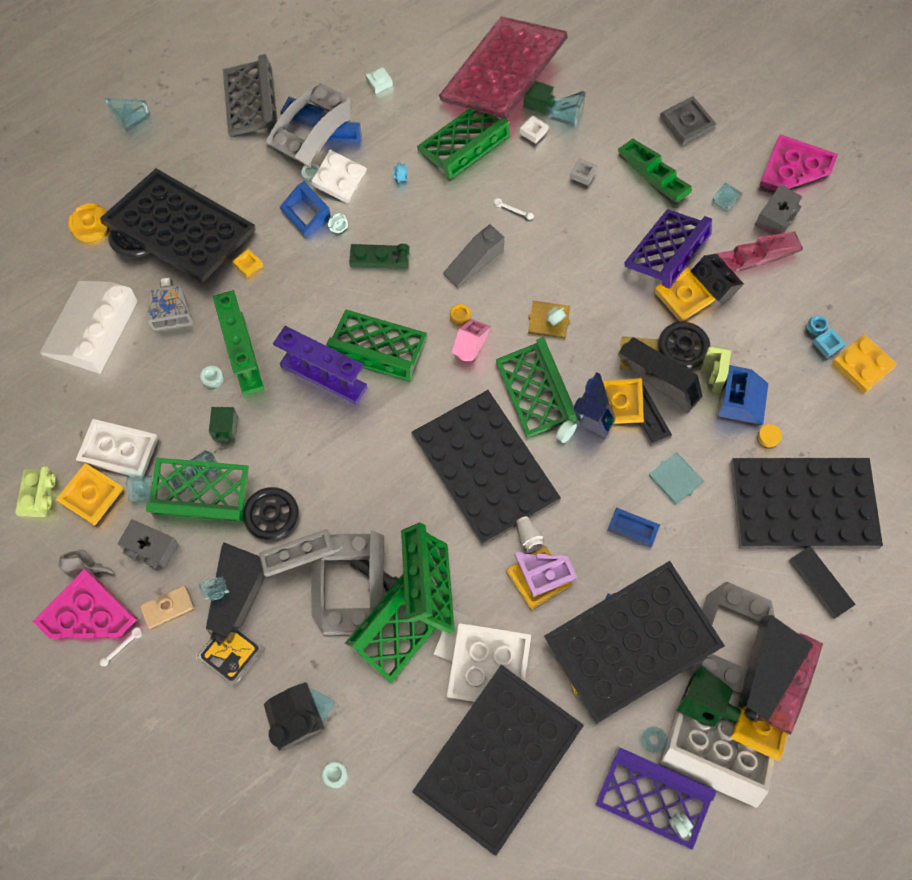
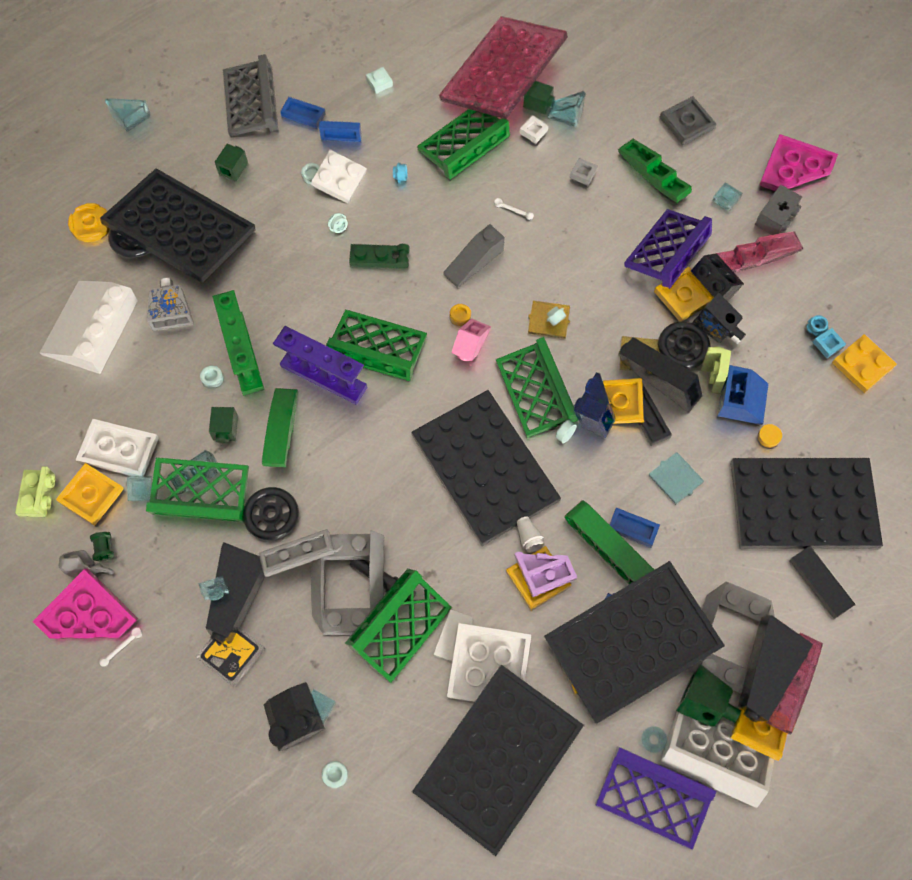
(101, 546): none -> dark green bush
(139, 535): dark grey brick -> none
(167, 607): tan plate -> none
(231, 162): none -> dark green brick
(247, 263): yellow tile -> none
(279, 427): none -> green slope
(304, 150): light grey wedge -> none
(305, 193): blue tile -> none
(418, 583): green fence -> none
(607, 542): none -> green beam
(681, 825): light aqua plate -> none
(720, 320): none -> black torso

